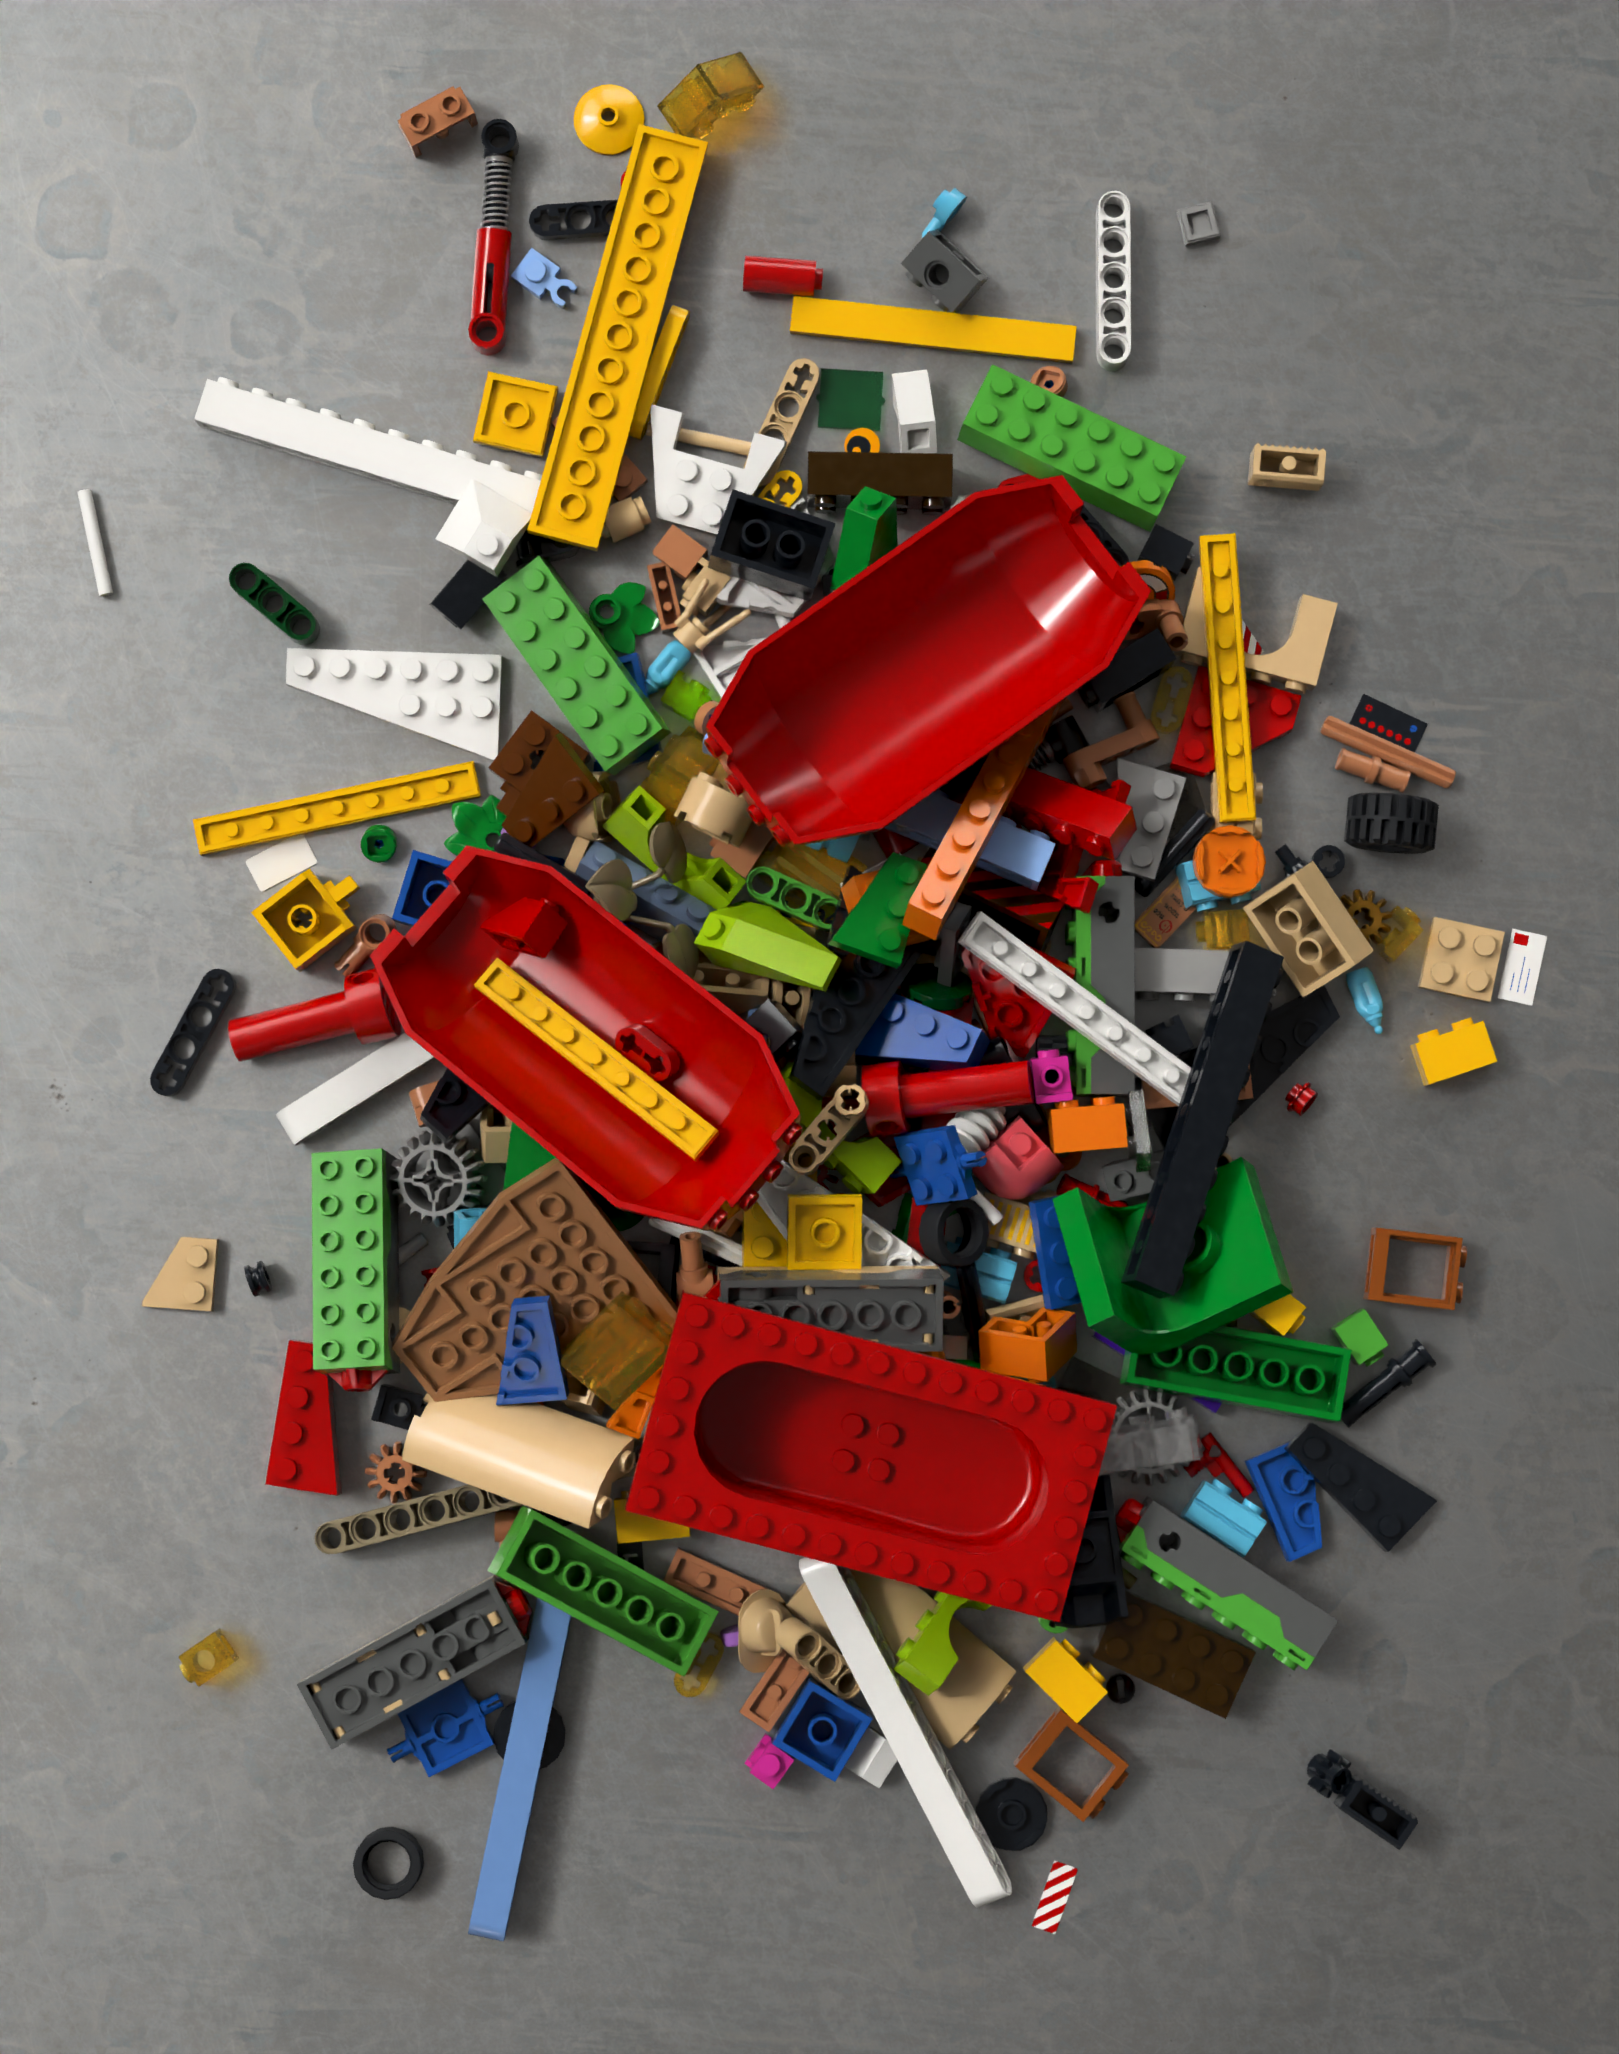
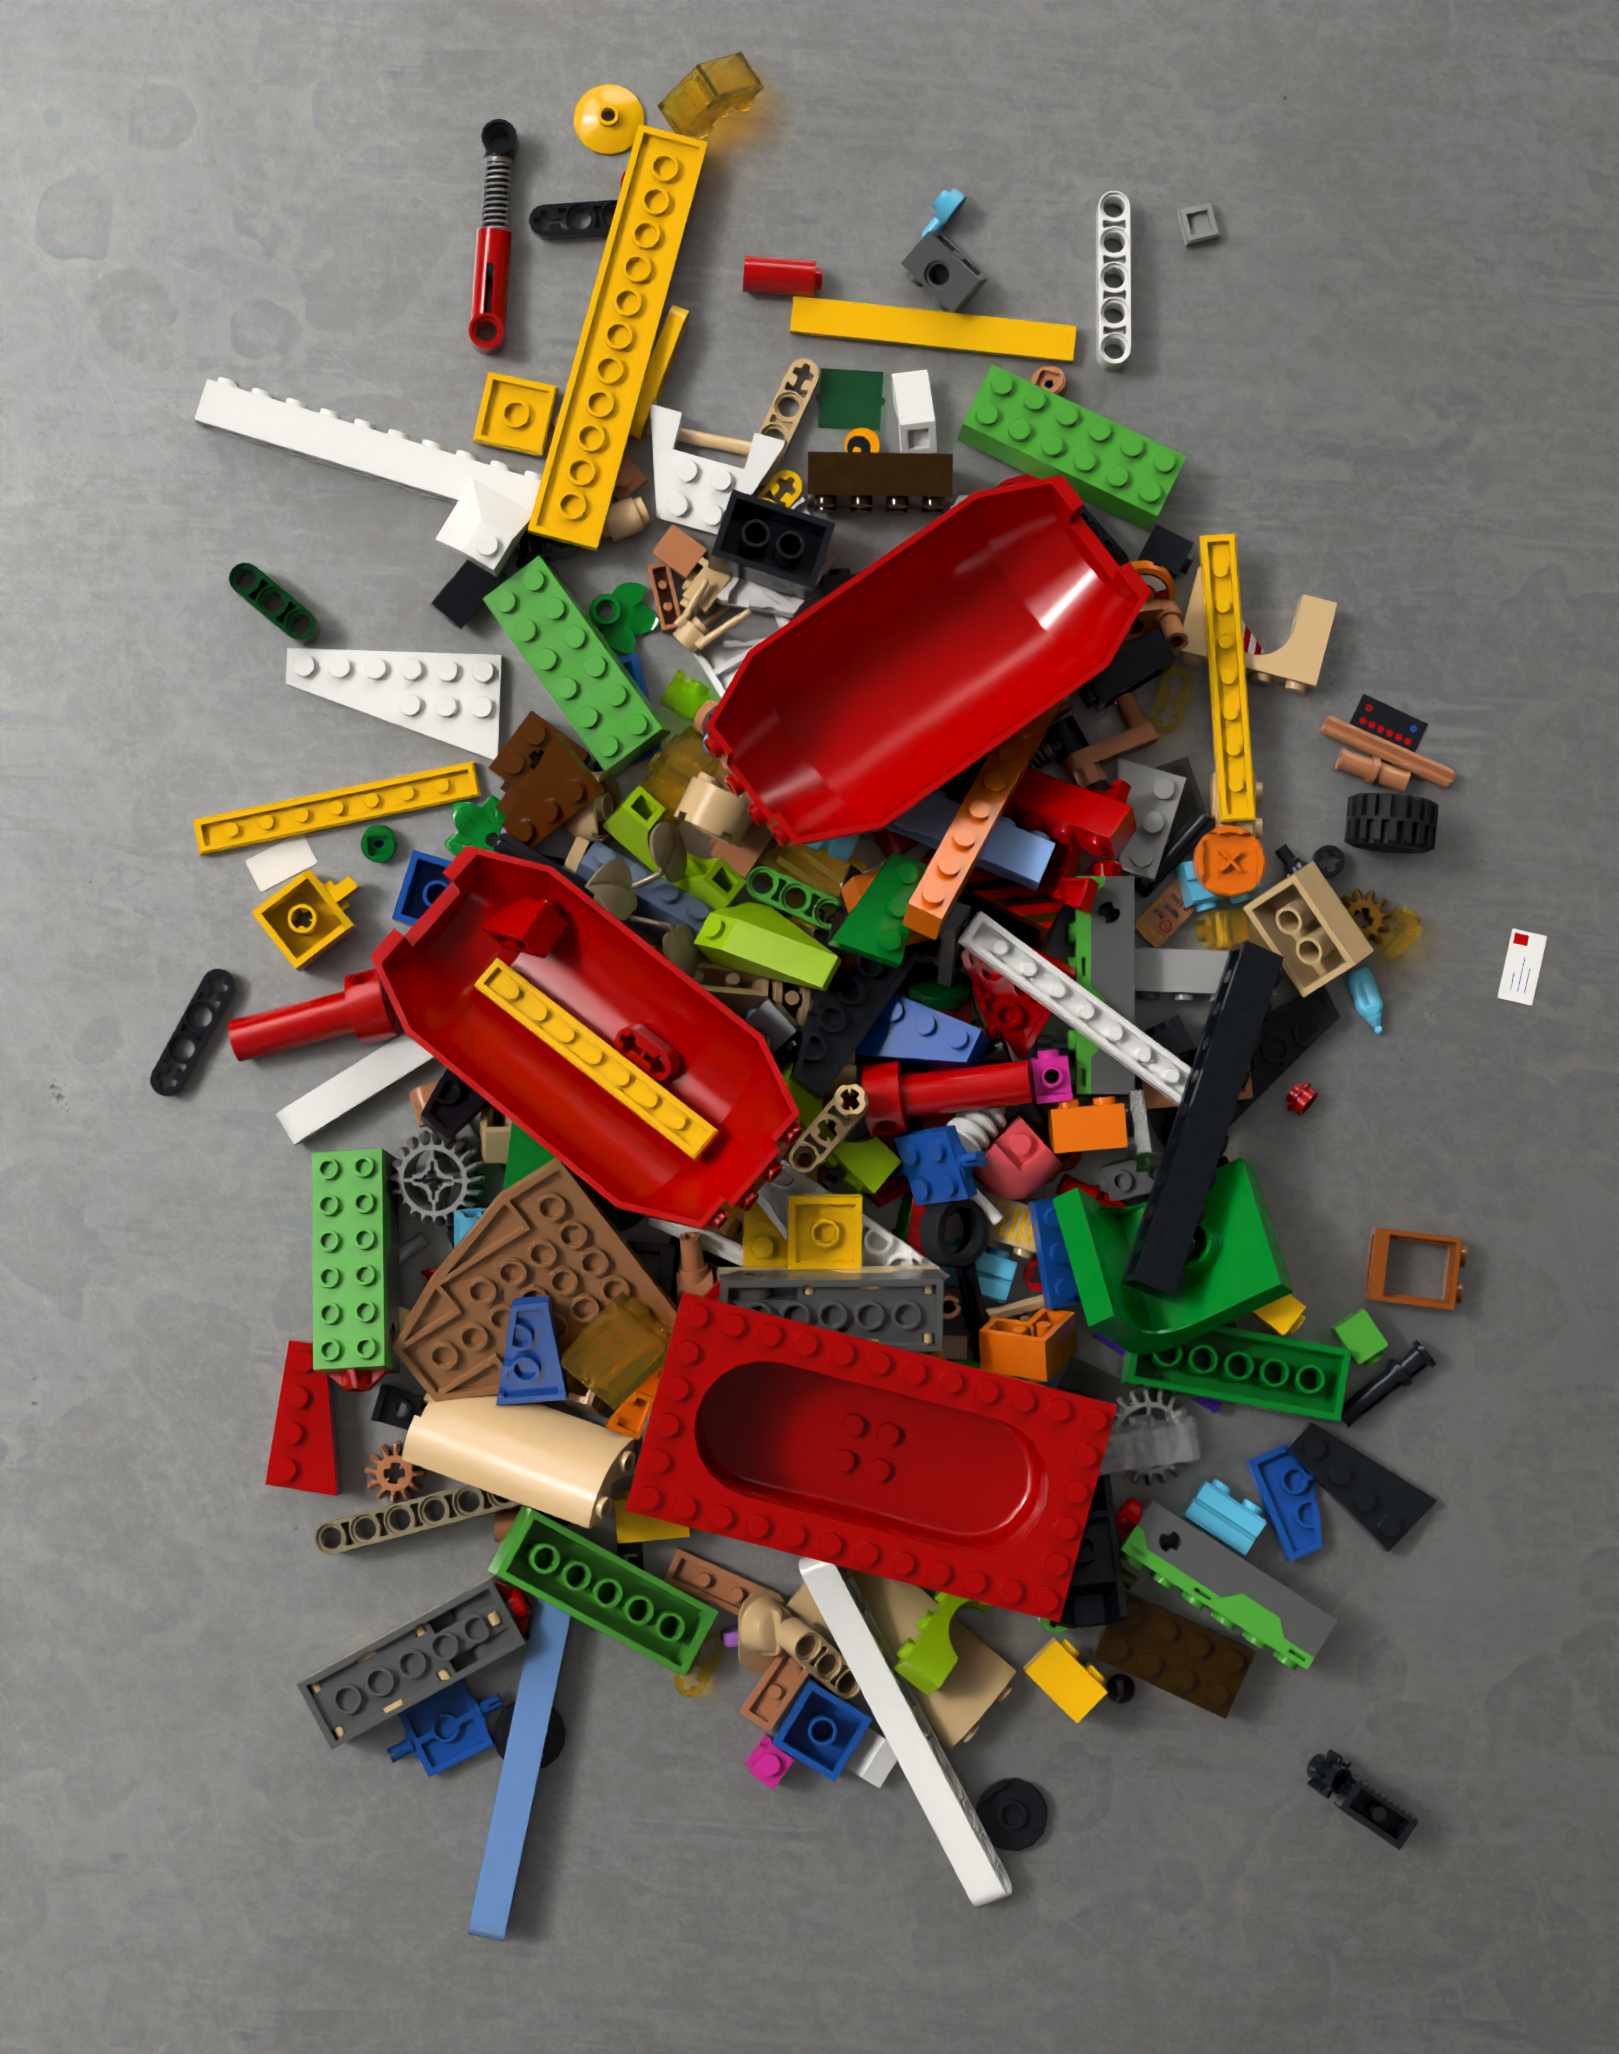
(95, 542): white bar -> none
(186, 1277): tan wing -> none
(221, 1650): clear yellow brick -> none
(258, 1278): black bush -> none
(363, 944): nougat pin -> none
(364, 1877): black tyre -> none
(435, 117): nougat window -> none
(540, 276): light blue plate -> none
(666, 665): medium azure piece -> none
(866, 534): green slope -> none
(1043, 1740): dark orange window -> none
(1054, 1897): sticker -> none
(1218, 1465): red hose -> none
(1270, 717): red plate -> none
(1287, 467): tan brick -> none
(1452, 1052): yellow brick -> none
(1461, 959): tan plate -> none

